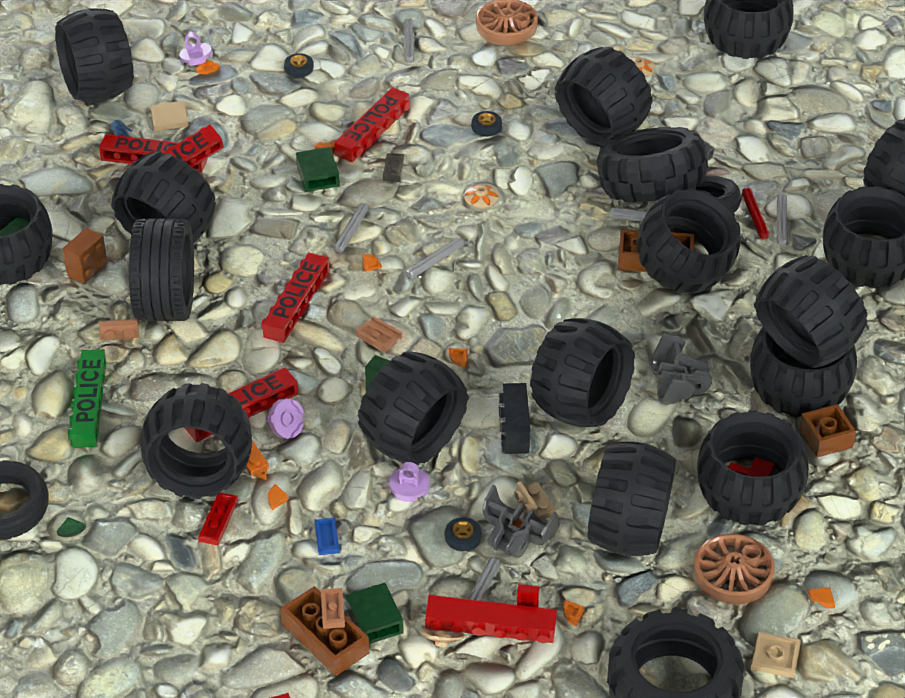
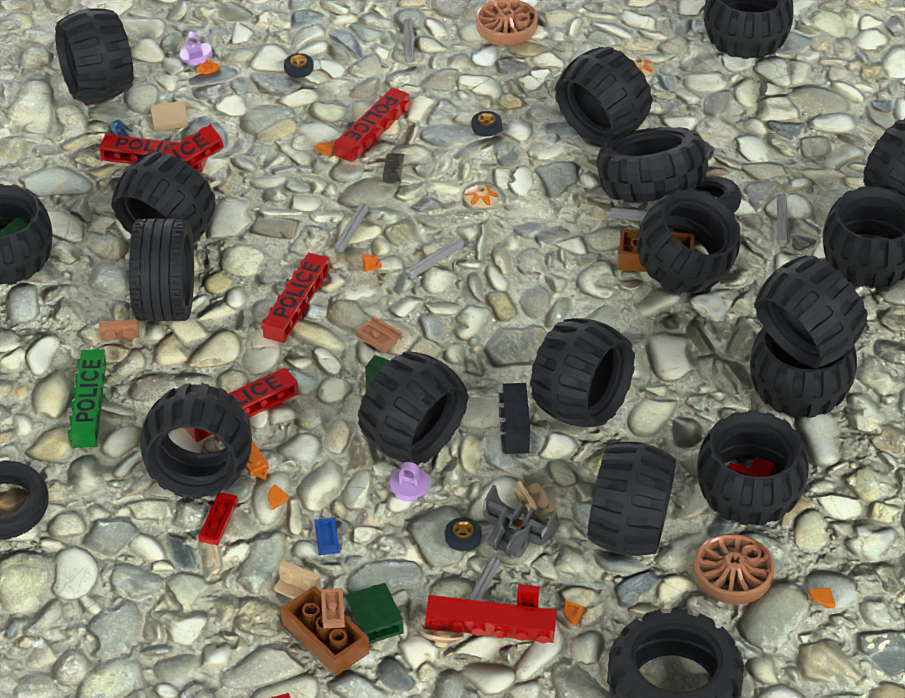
(71, 528): clear green tile -> none
(85, 255): dark orange brick -> none
(286, 418): lavender tile -> none
(295, 580): none -> tan bracket
(317, 169): dark green brick -> none
(458, 356): orange tile -> none
(693, 376): dark grey piece -> none
(755, 213): red axle -> none
(775, 654): tan tile -> none
(827, 430): dark orange brick -> none

